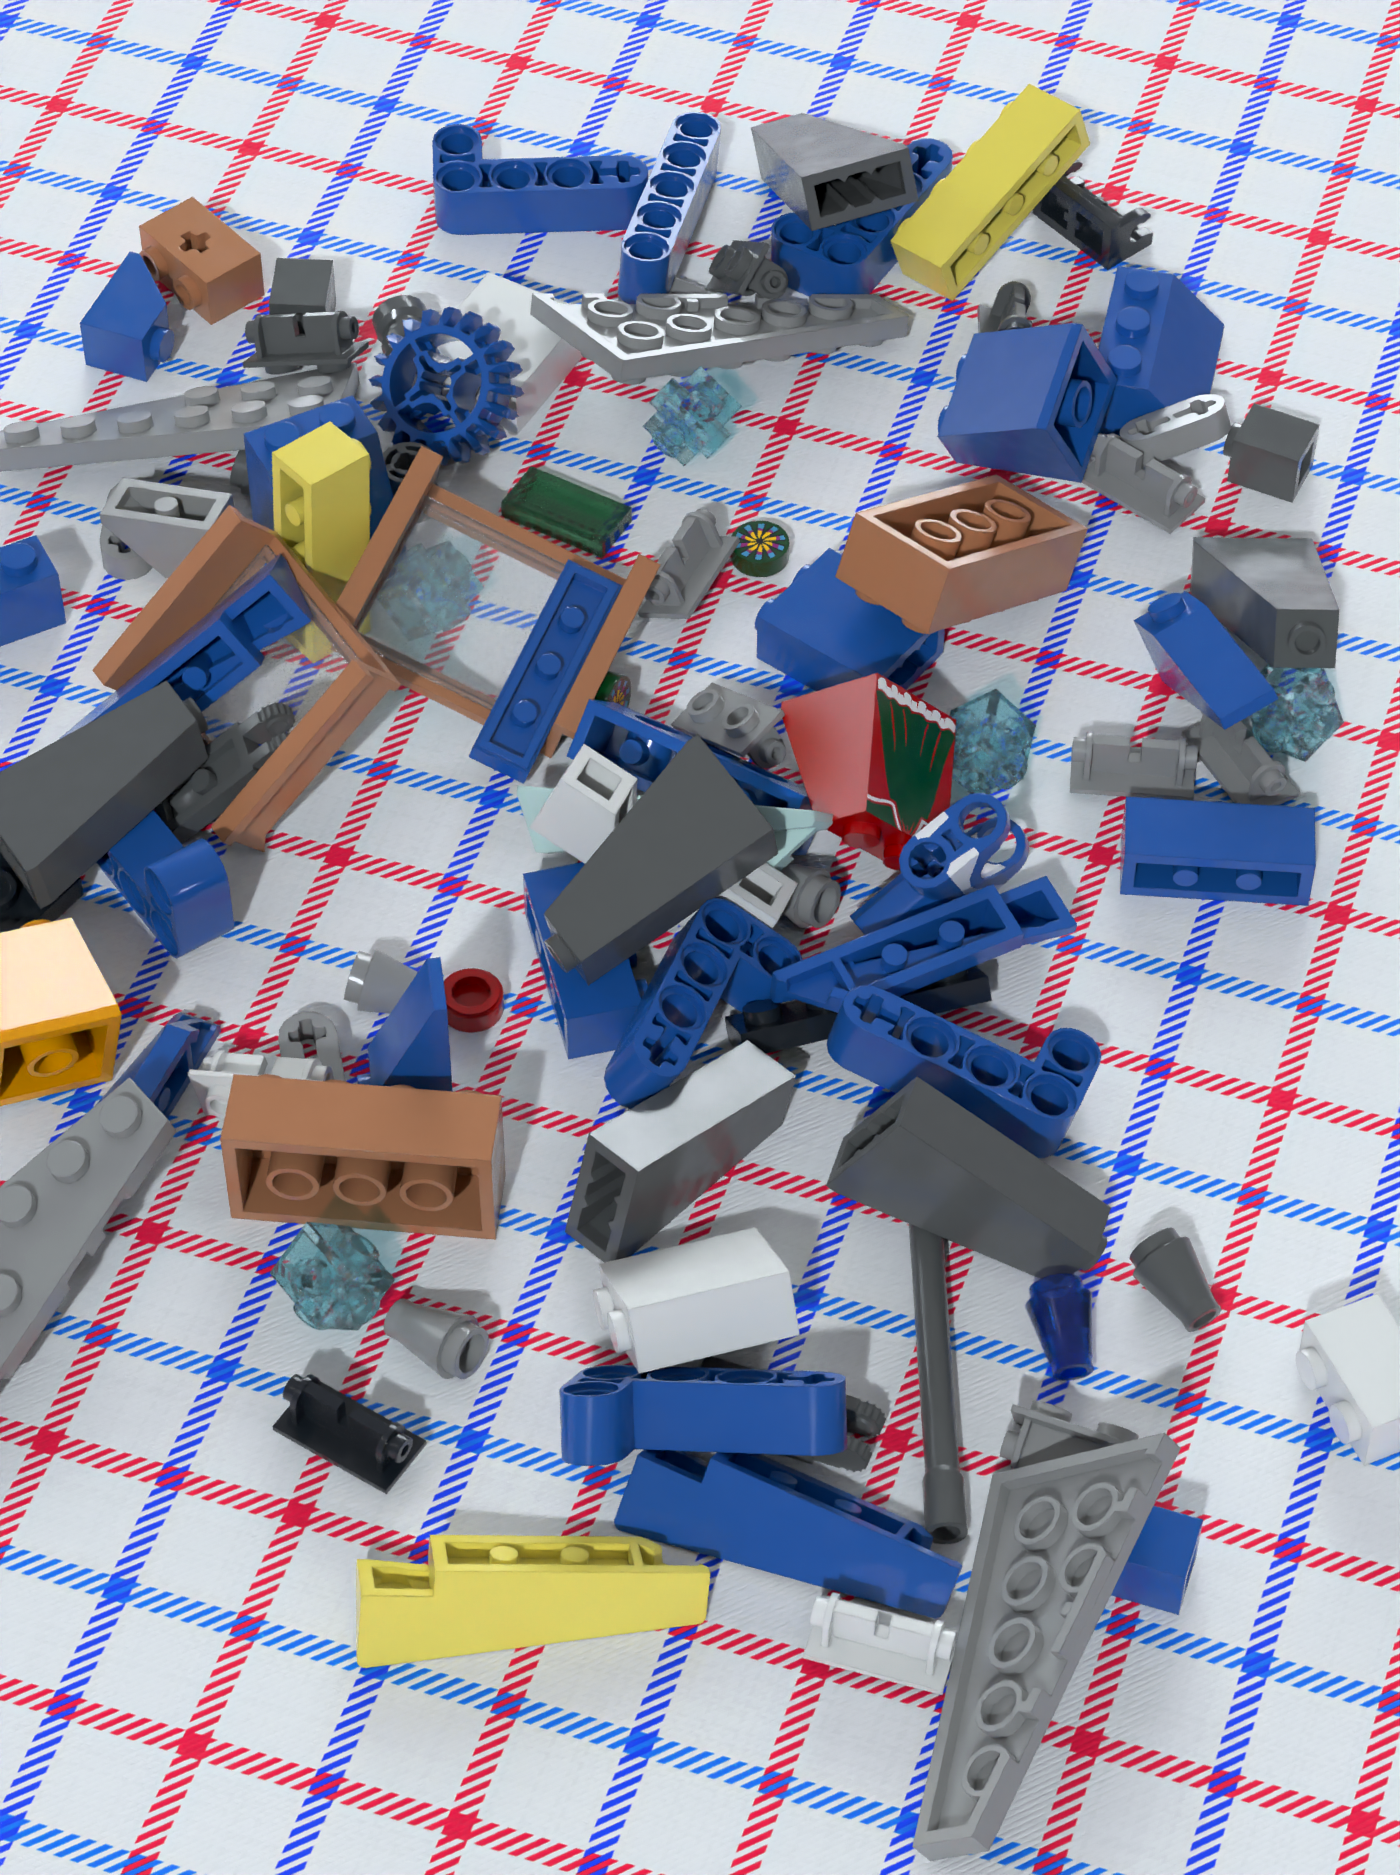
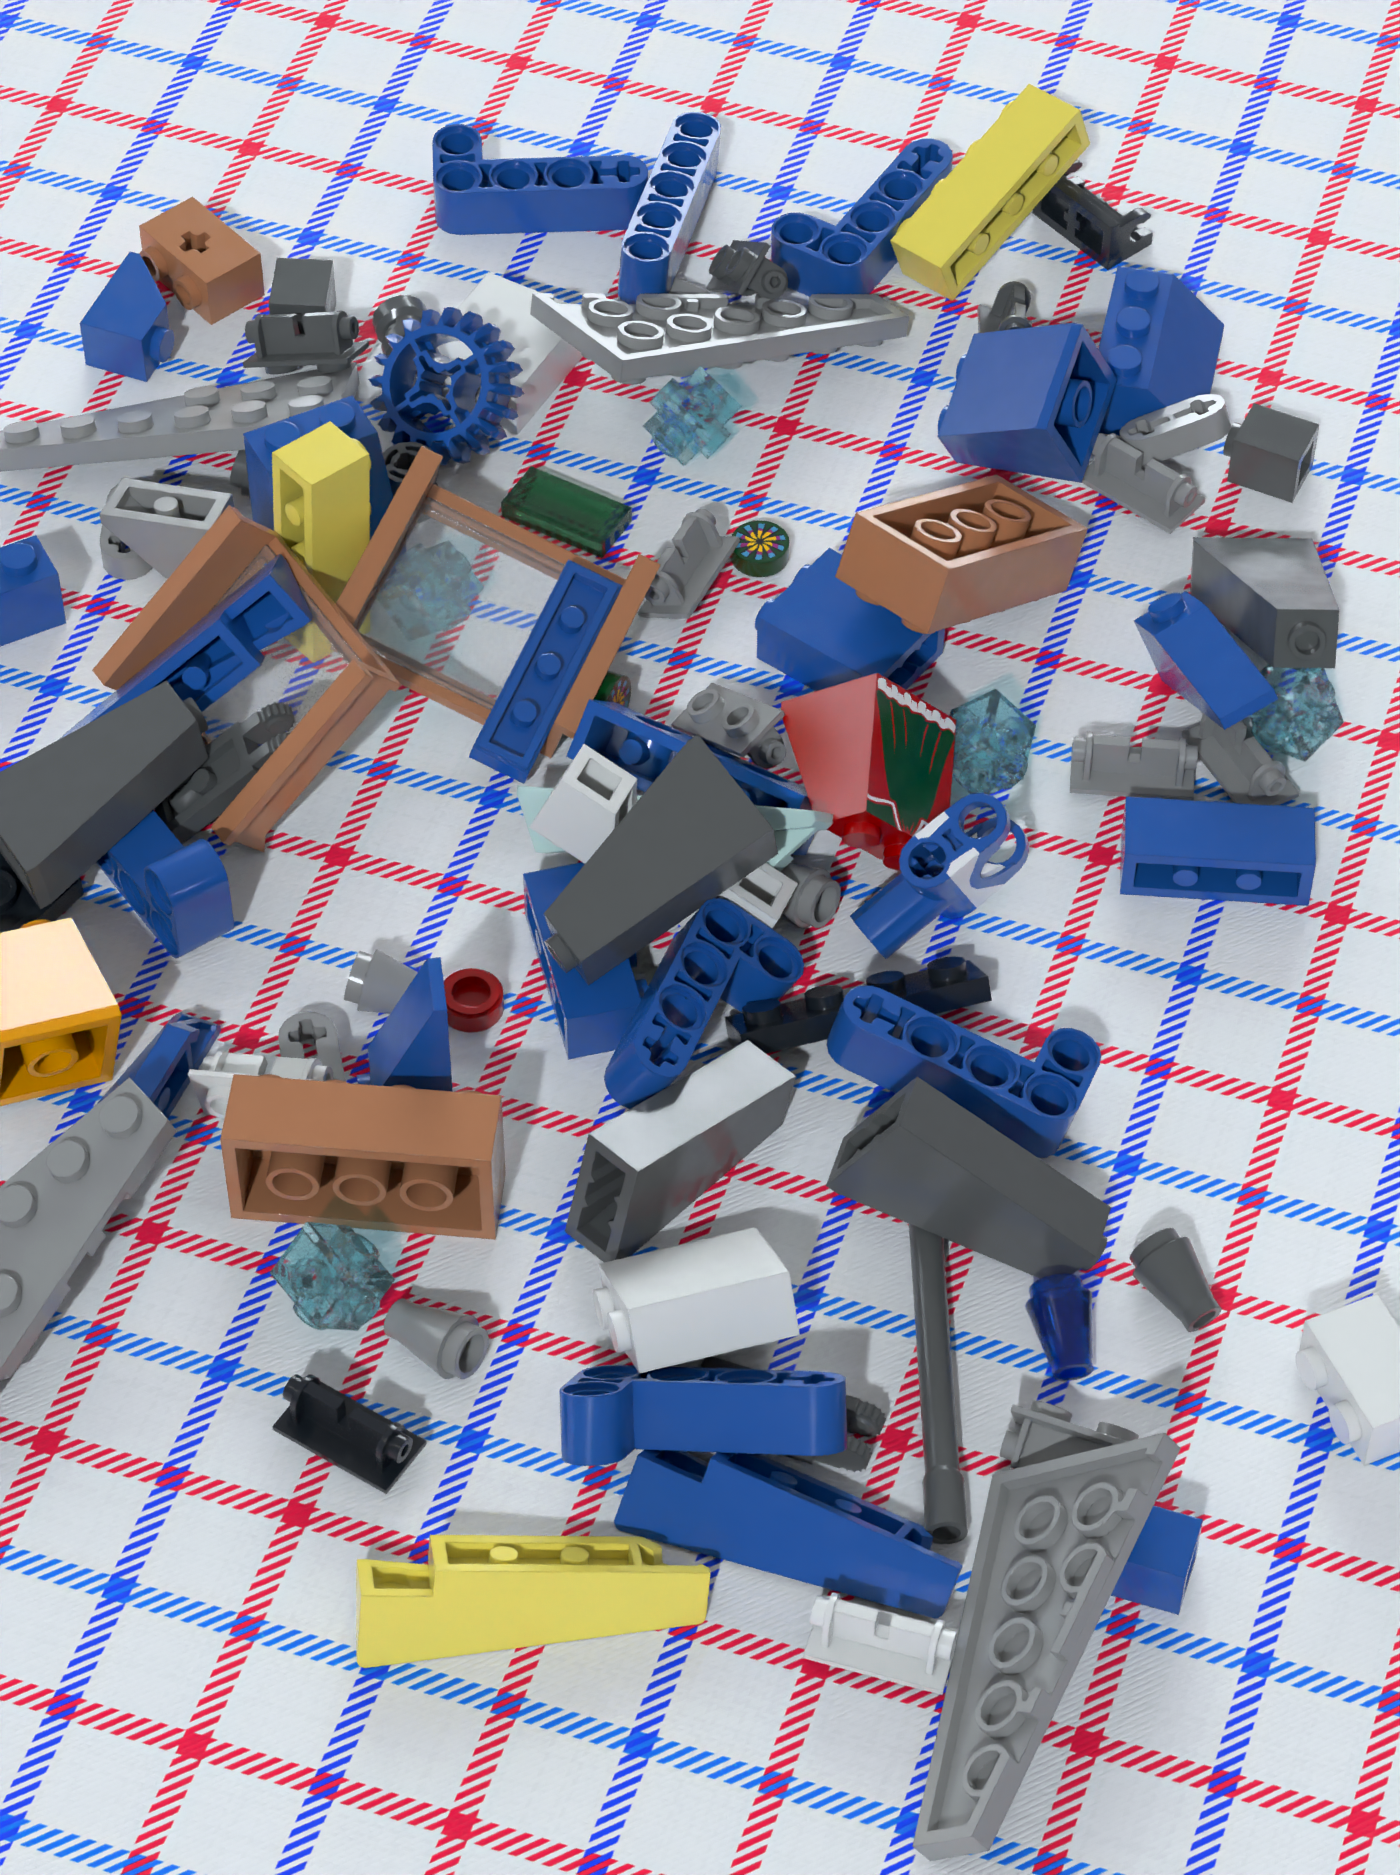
(832, 170): slope -> none
(928, 945): blue wedge -> none

